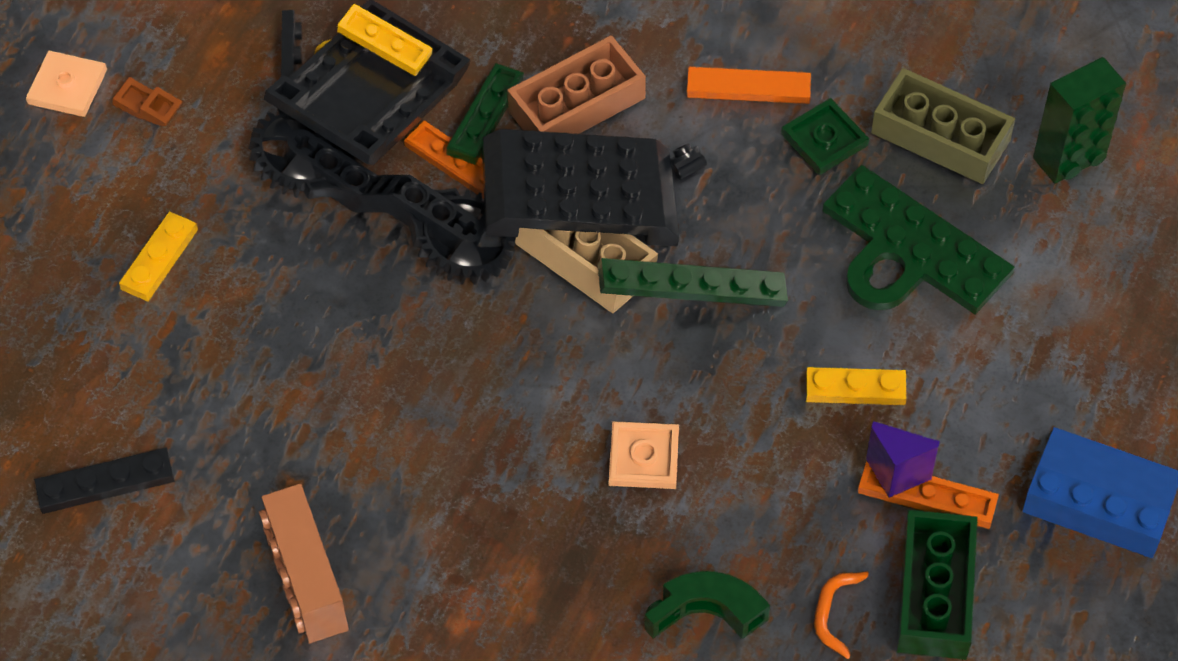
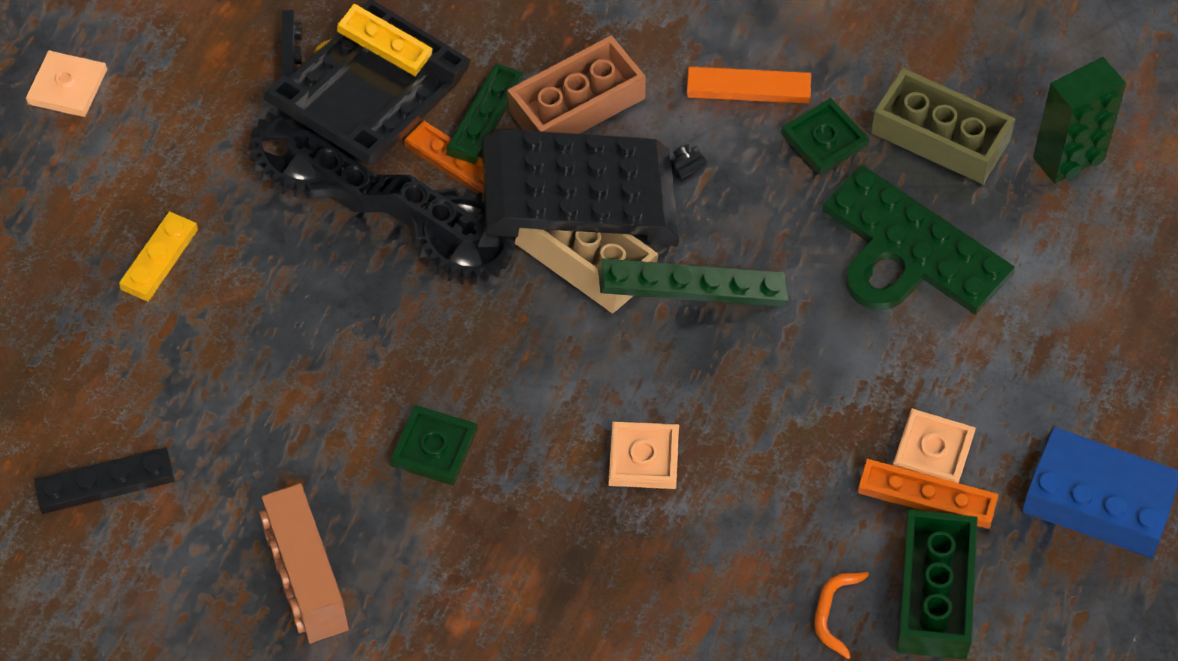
(147, 104): dark orange slope -> none
(434, 445): none -> dark green plate
(712, 594): dark green arch -> none
(856, 386): yellow plate -> none
(900, 458): dark purple slope -> none
(934, 446): none -> light nougat plate

